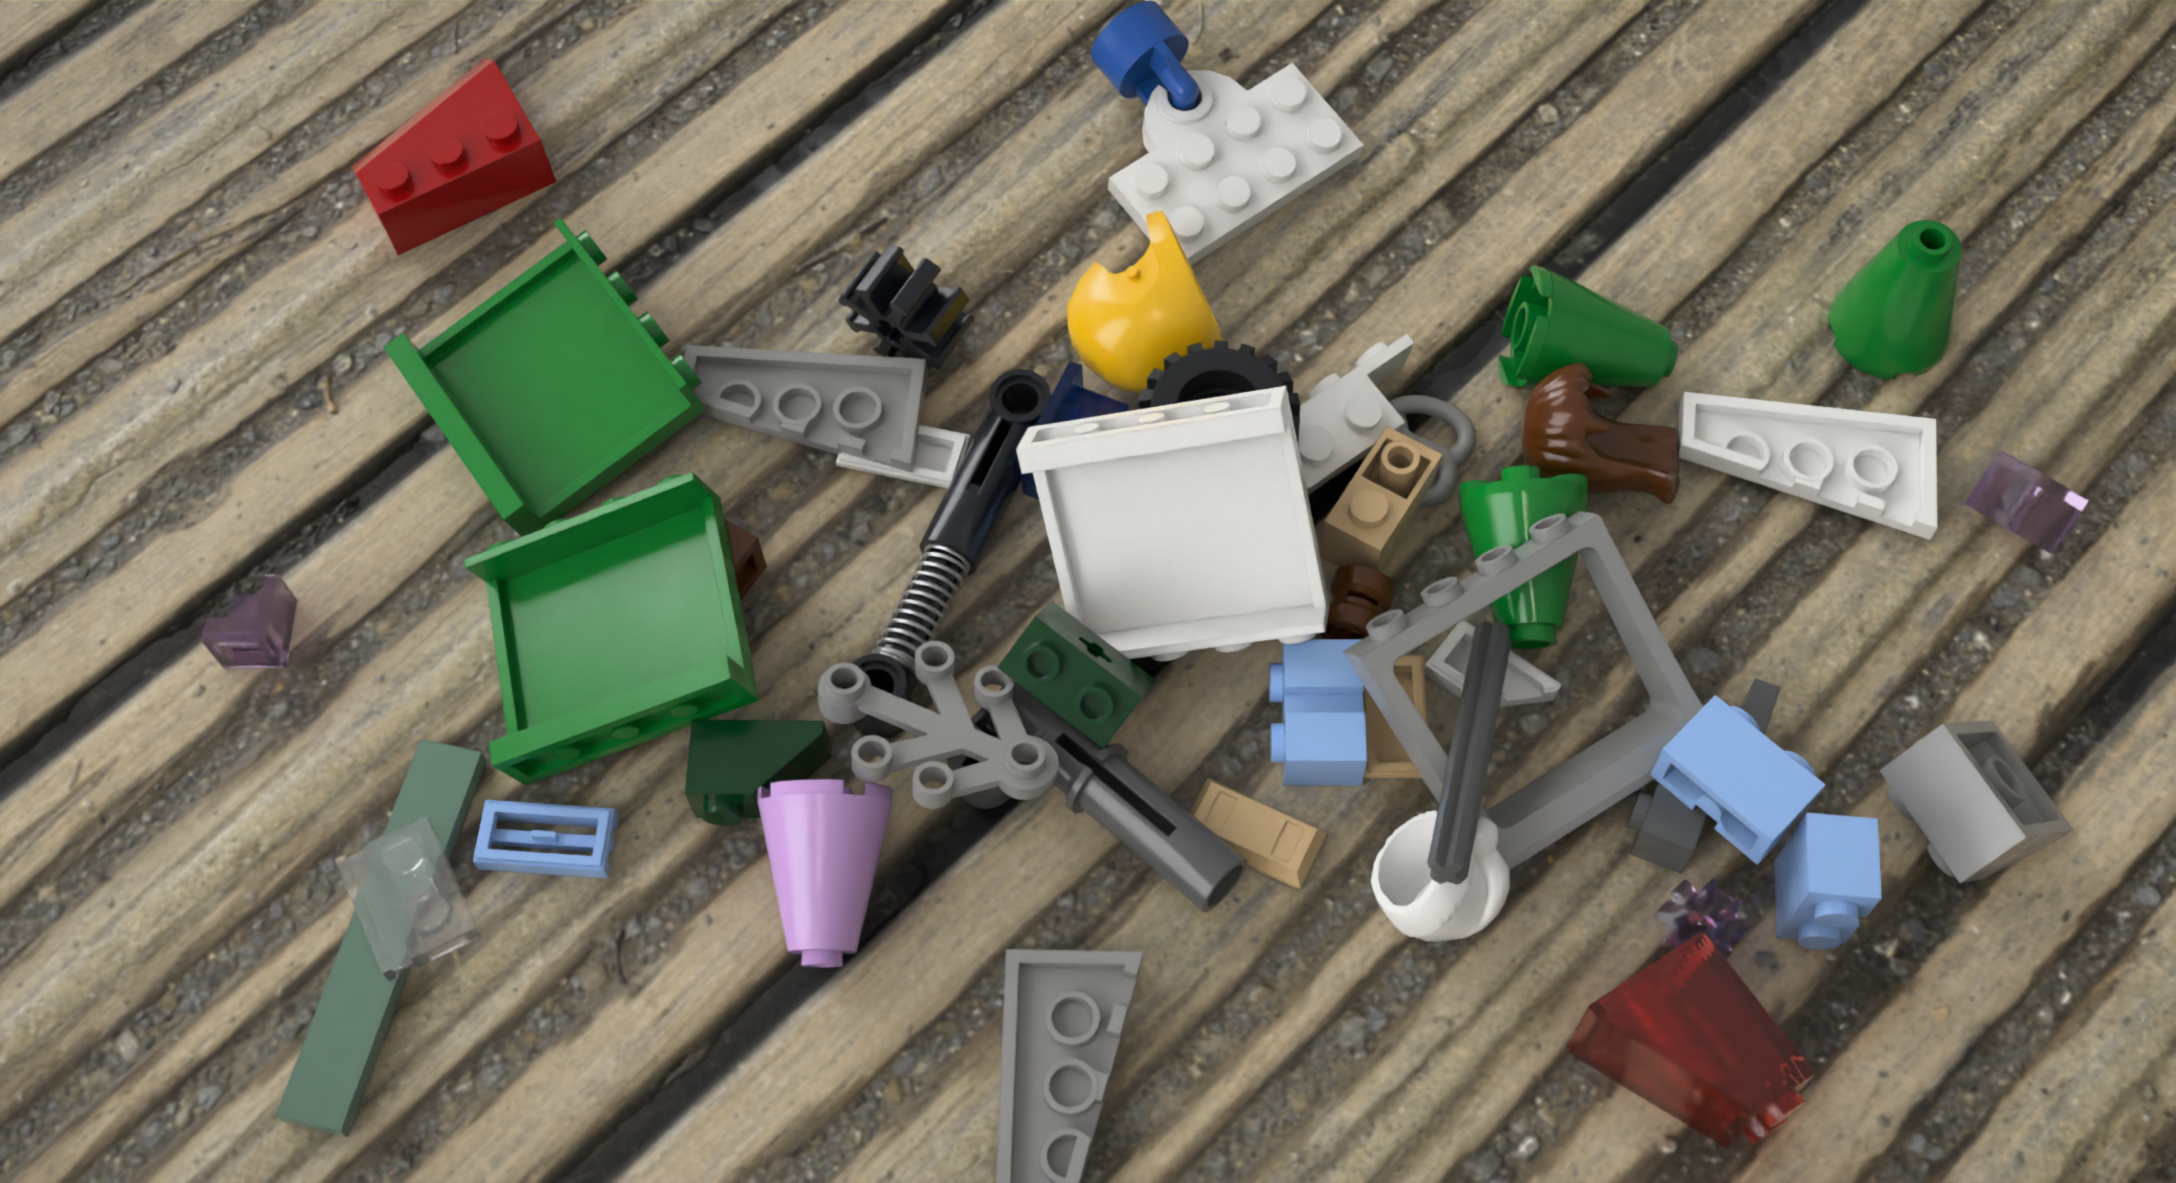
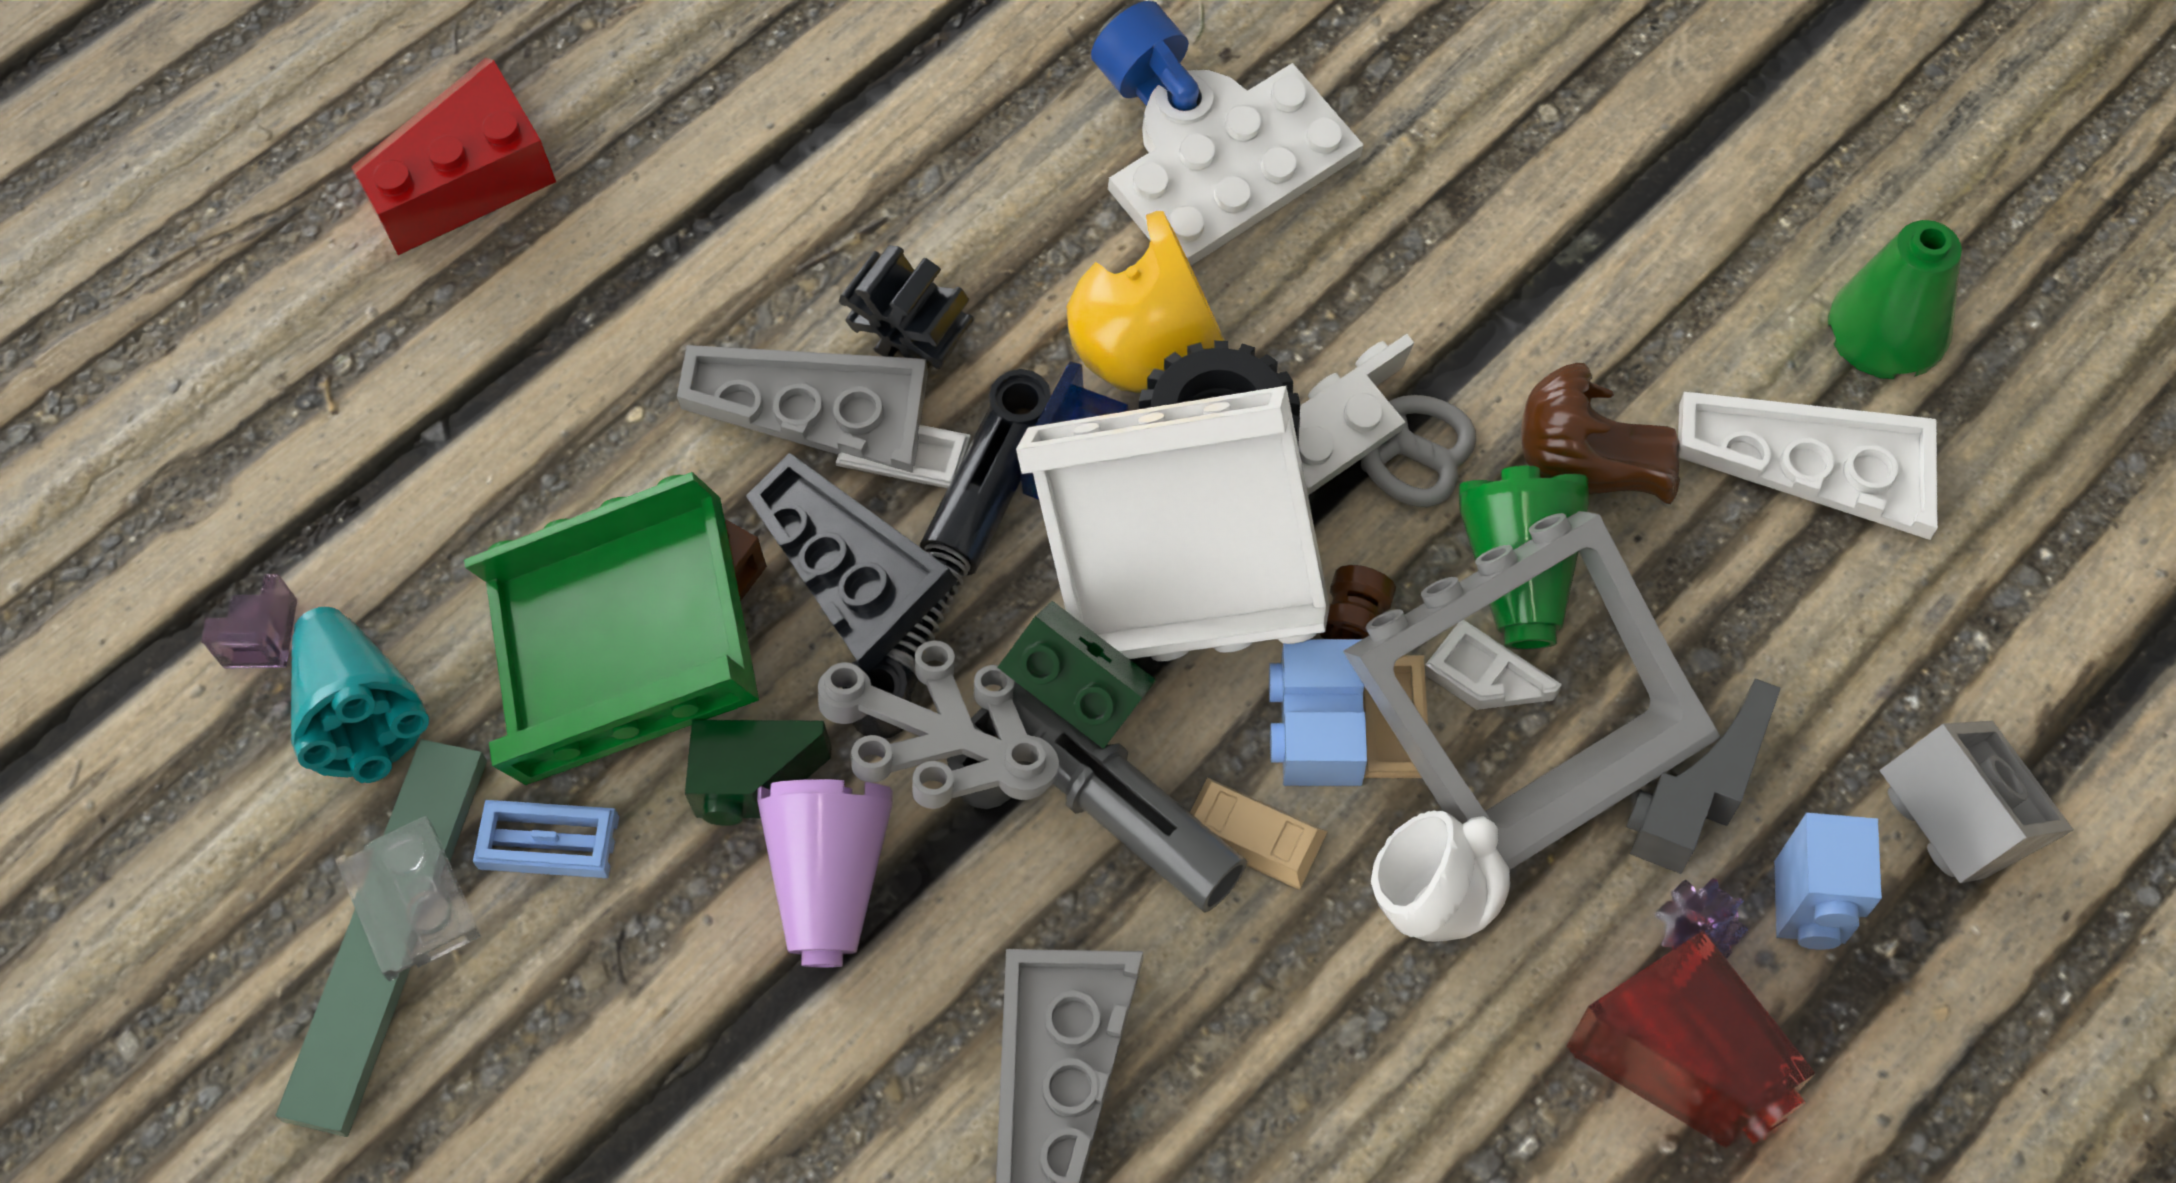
(348, 700): none -> teal cone
(551, 385): green panel -> none
(852, 561): none -> wing
(1379, 502): tan slope -> none
(1469, 754): dark grey axle -> none
(1565, 323): green cone -> none
(1737, 778): light blue brick -> none
(2026, 501): clear purple panel -> none

